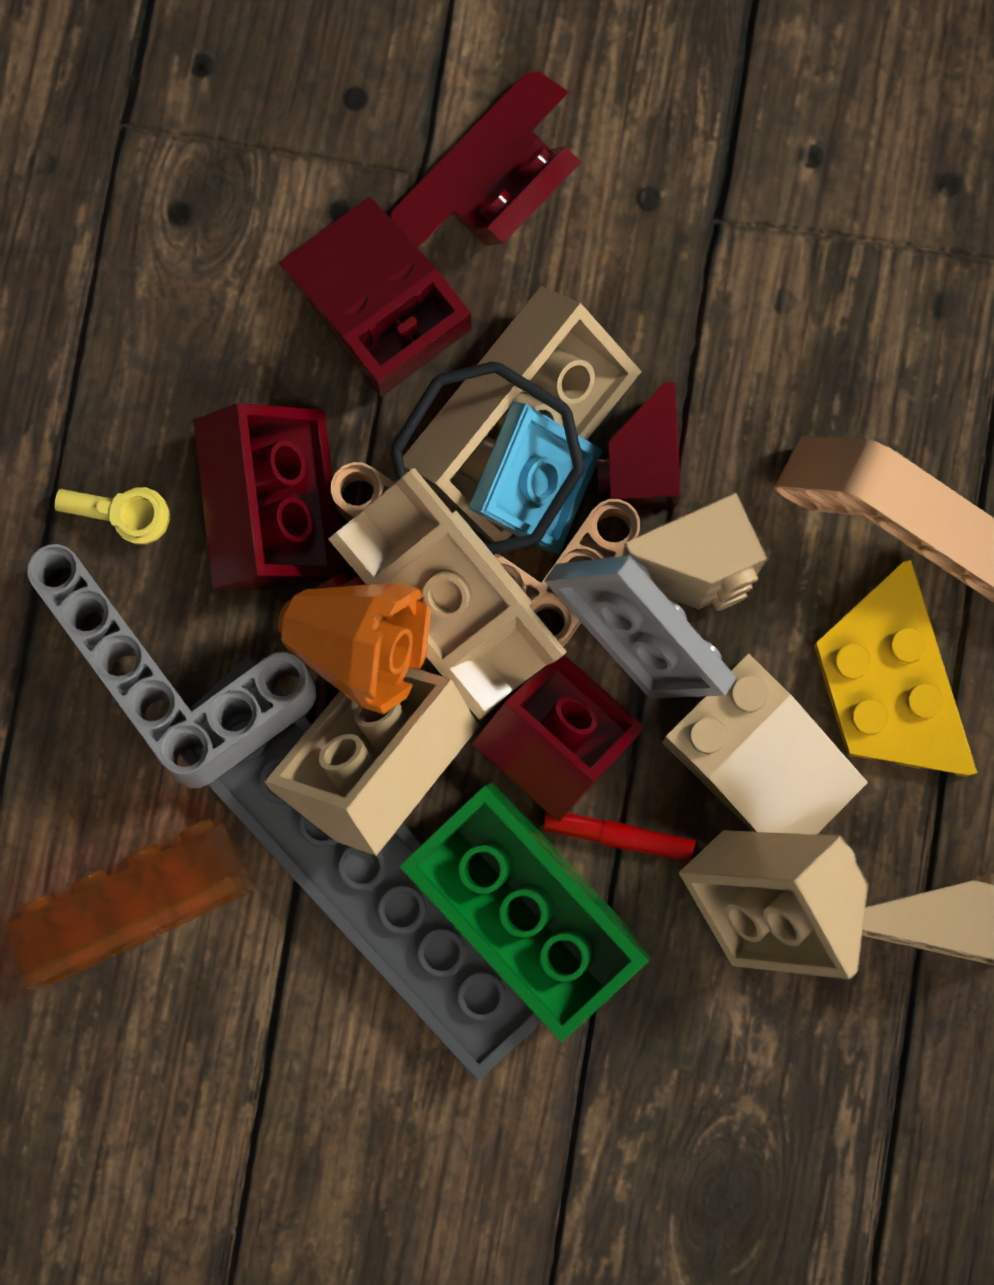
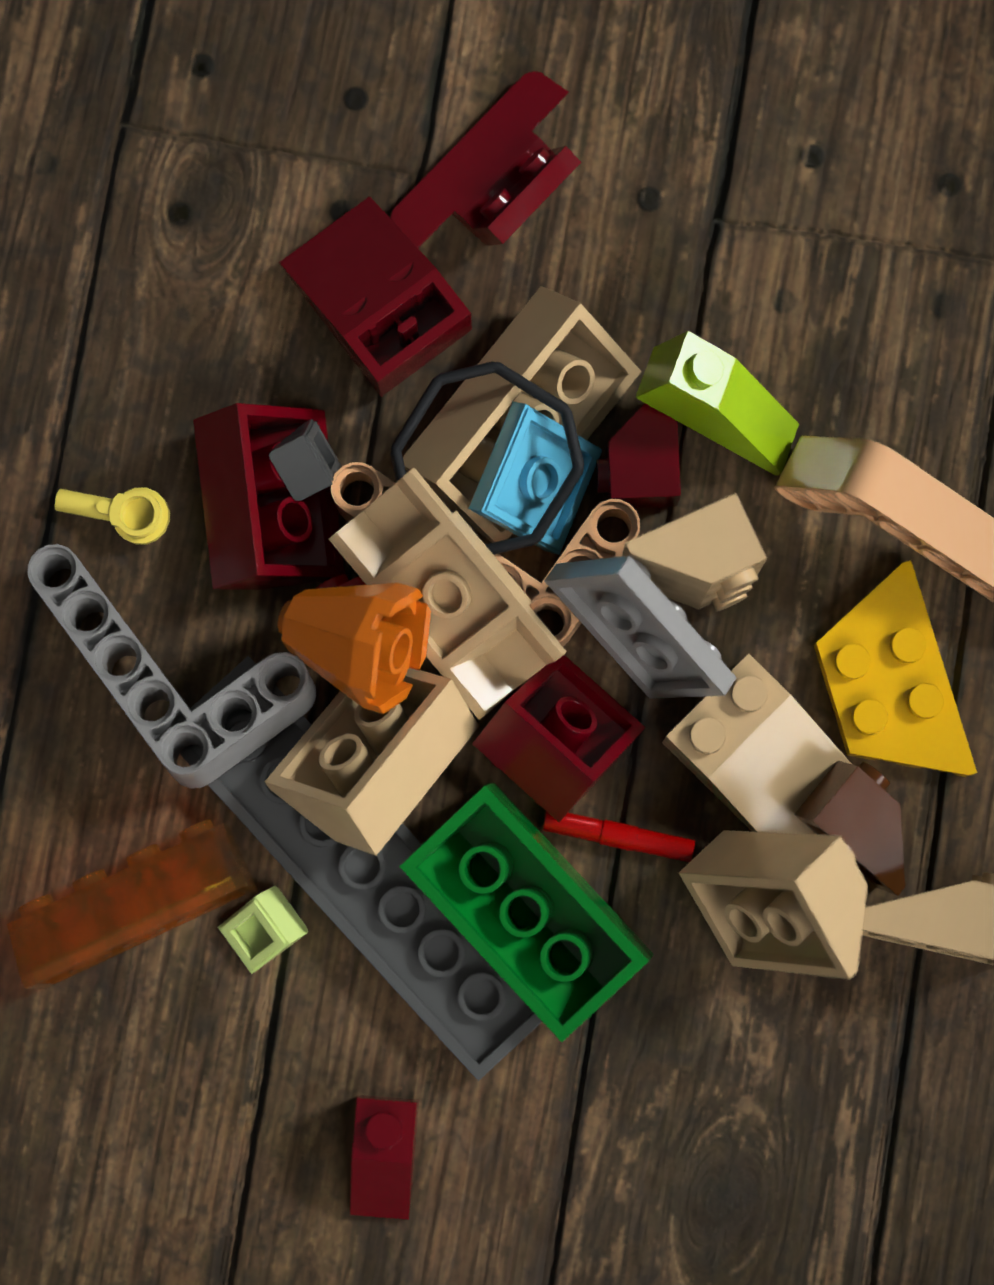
(263, 928): none -> yellowish green slope
(305, 461): none -> dark grey slope
(383, 1156): none -> dark red slope
(718, 400): none -> lime slope
(857, 808): none -> reddish brown slope

